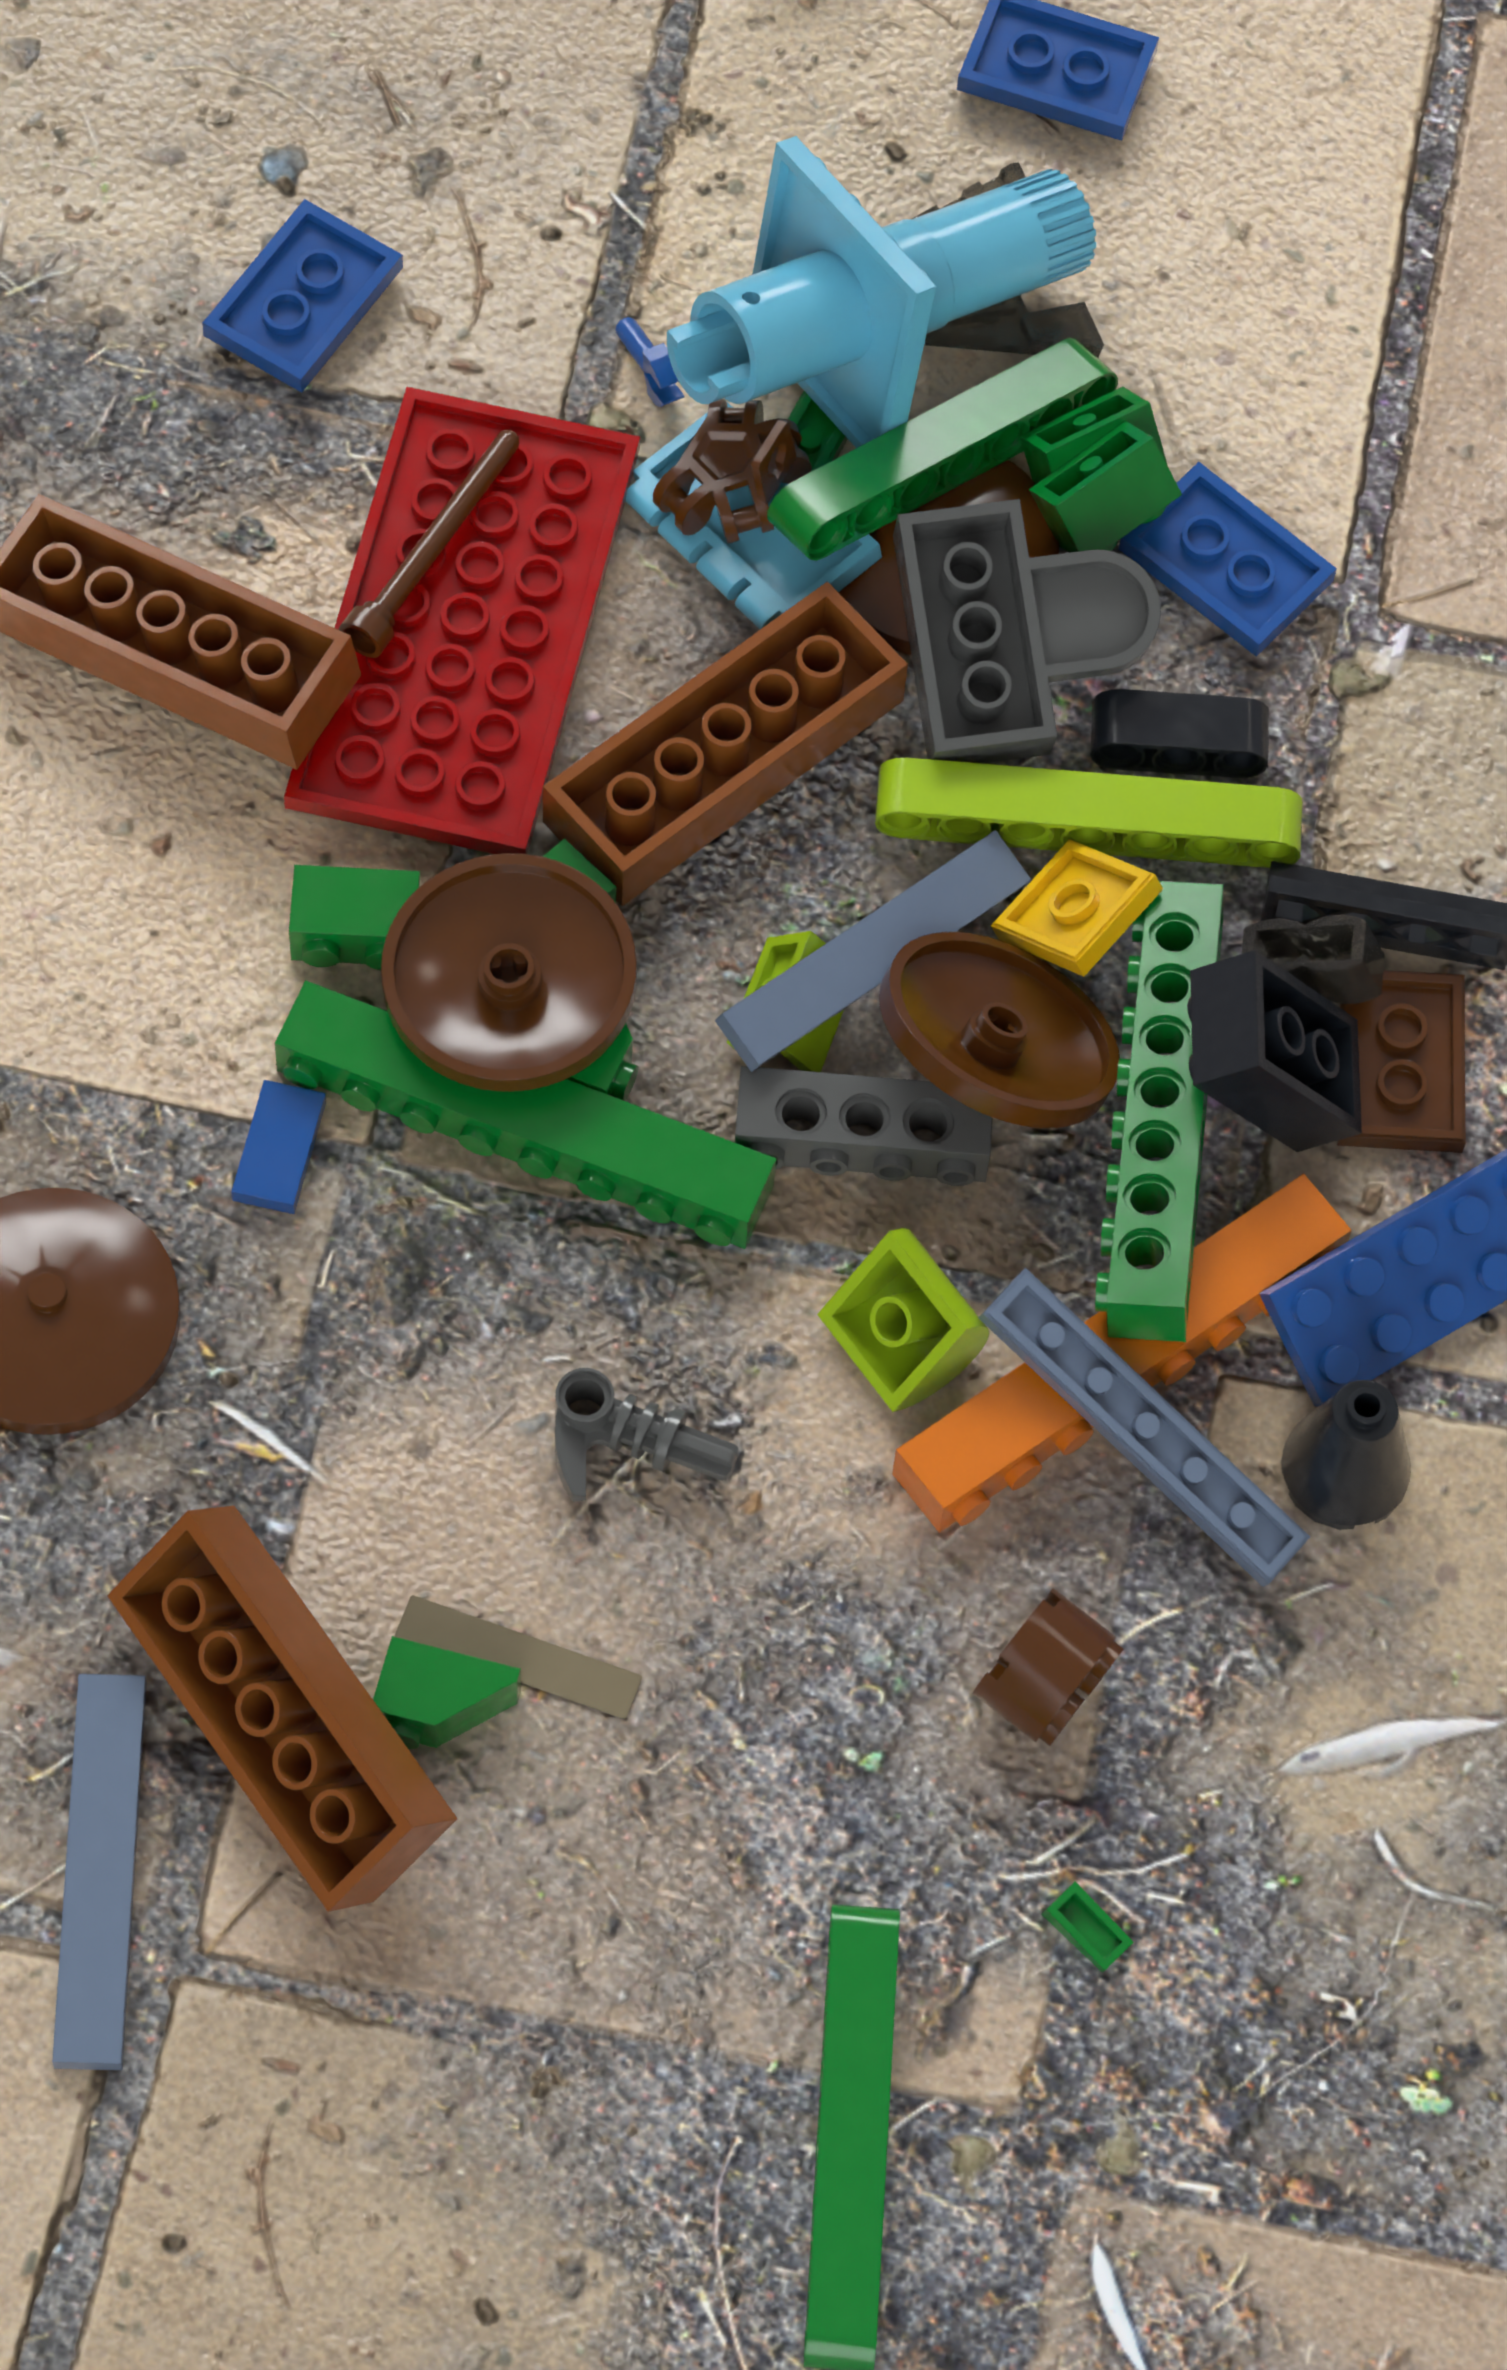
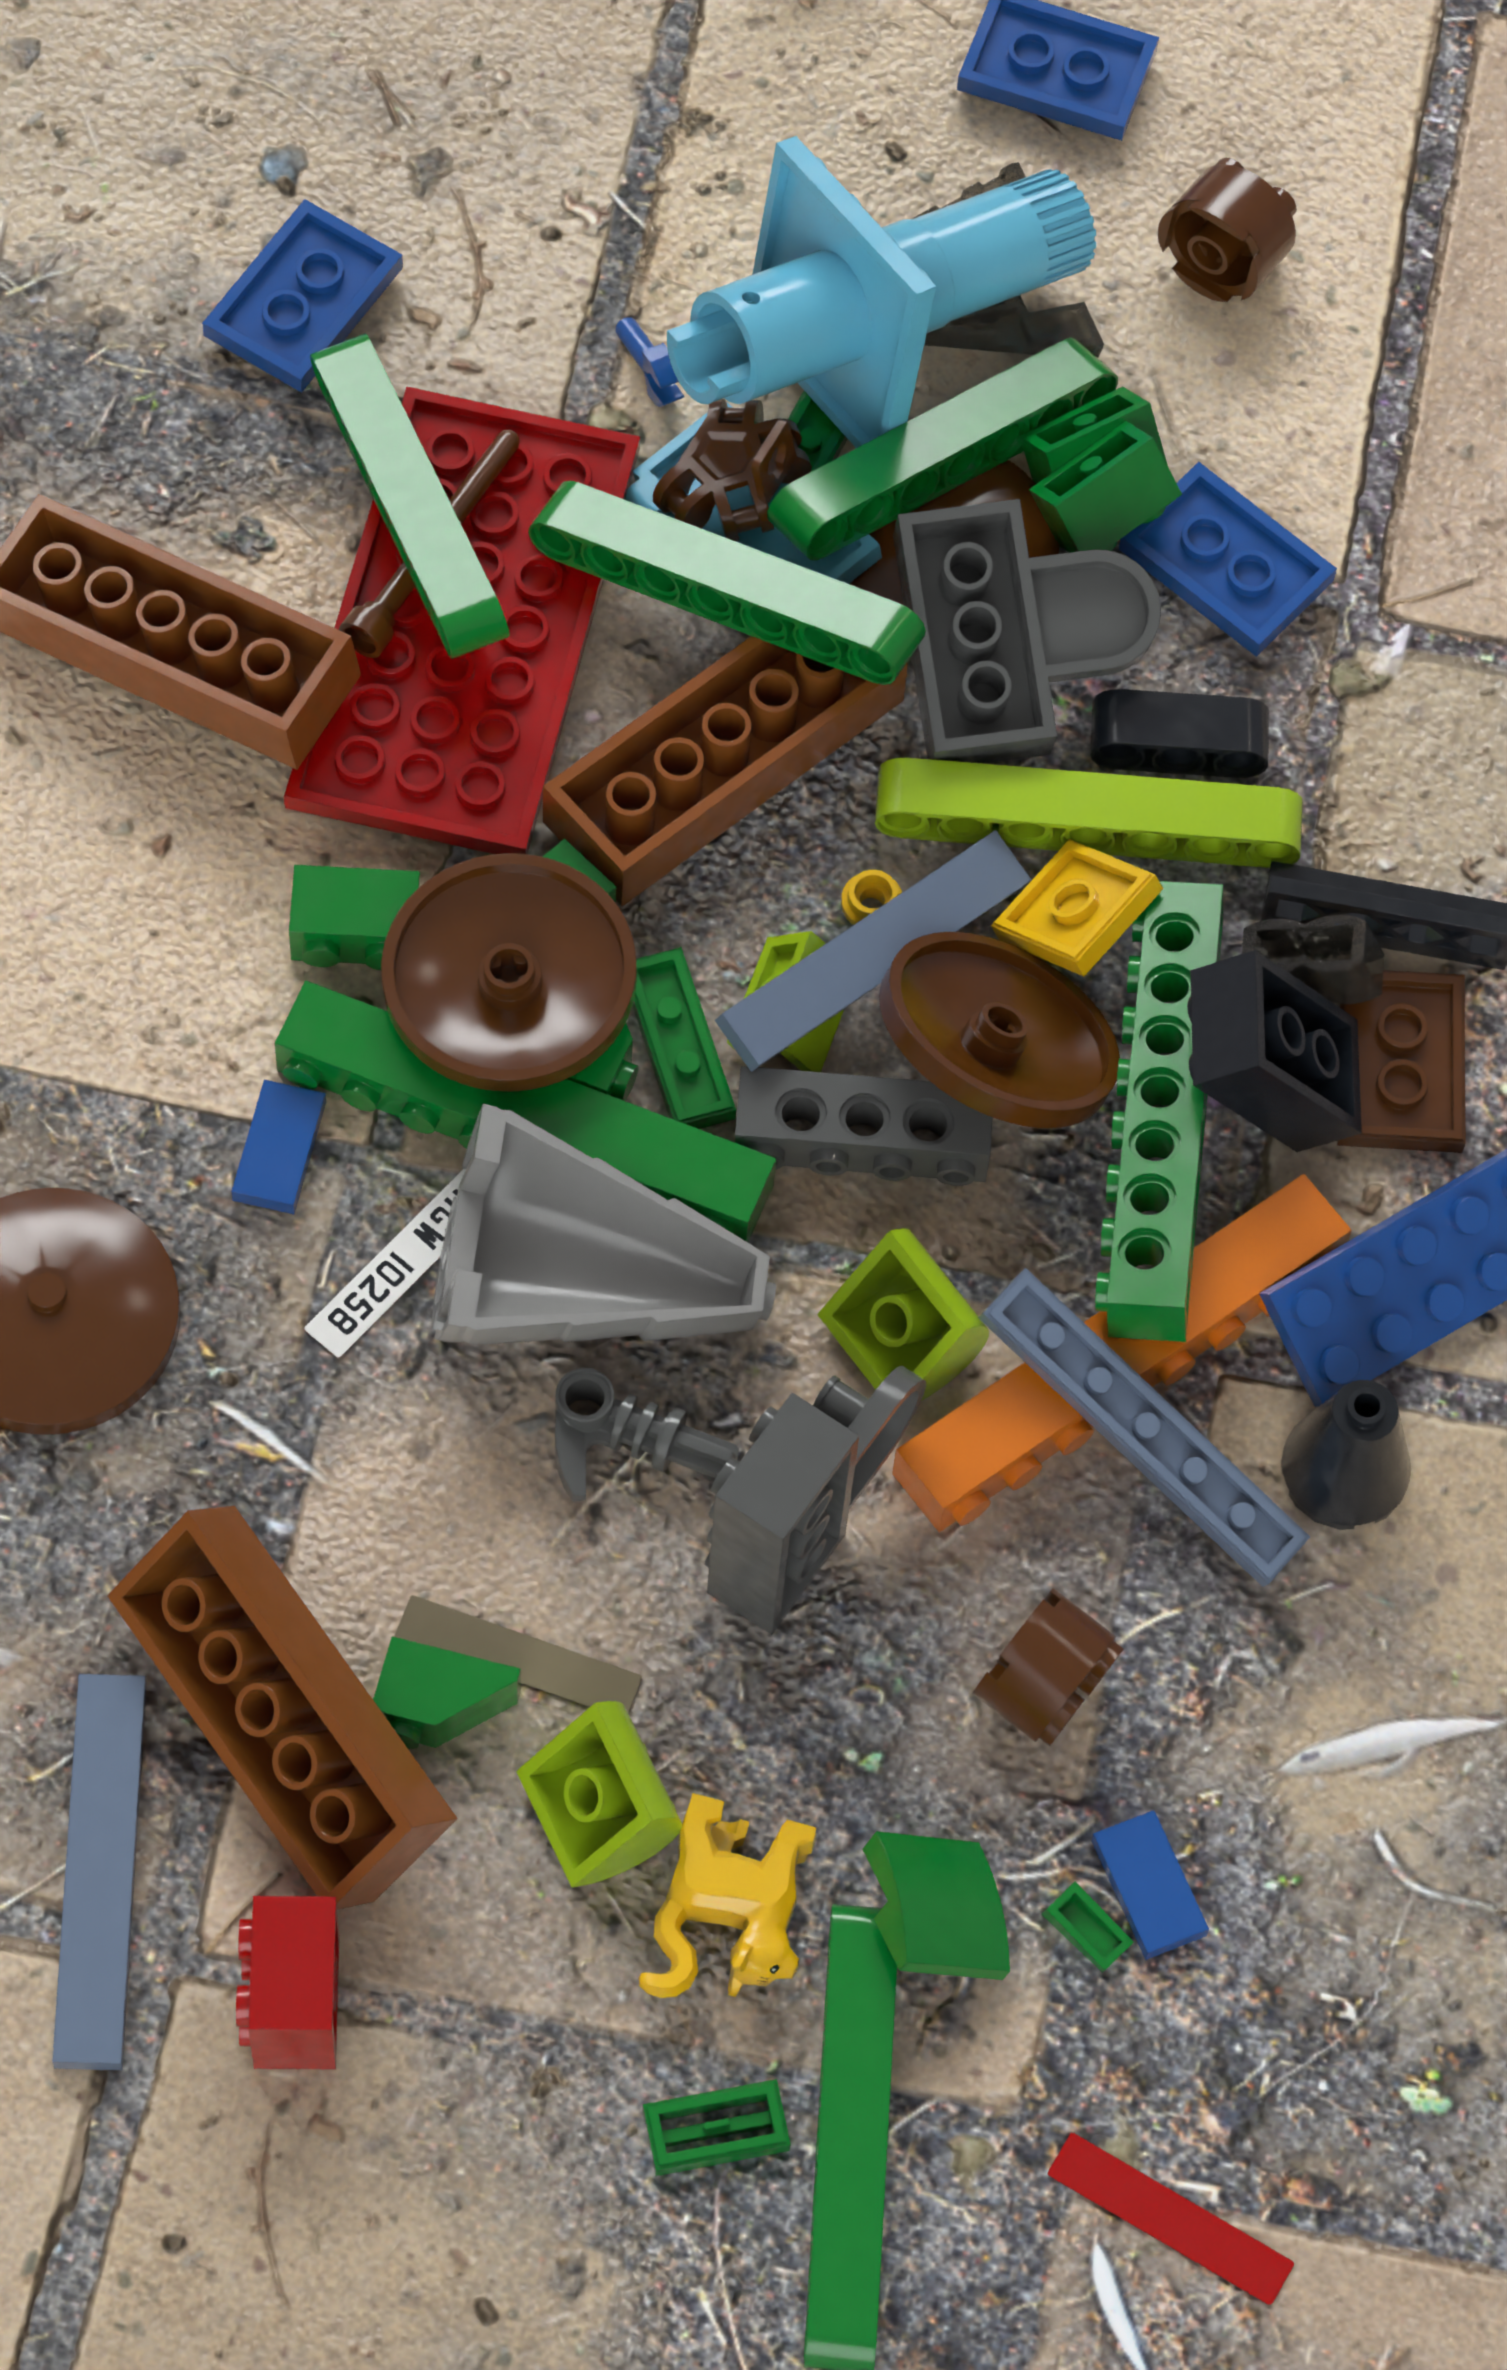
(294, 1981): none -> red brick
(385, 1276): none -> white sticker
(409, 496): none -> beam
(581, 1251): none -> light grey cone
(599, 1796): none -> lime brick
(680, 1042): none -> green tile
(721, 2153): none -> green tile
(727, 582): none -> beam
(733, 1892): none -> yellow animal
(793, 1491): none -> dark grey brick
(866, 885): none -> yellow plate
(939, 1906): none -> green slope
(1150, 1885): none -> blue tile
(1171, 2218): none -> red sticker
(1228, 231): none -> reddish brown brick

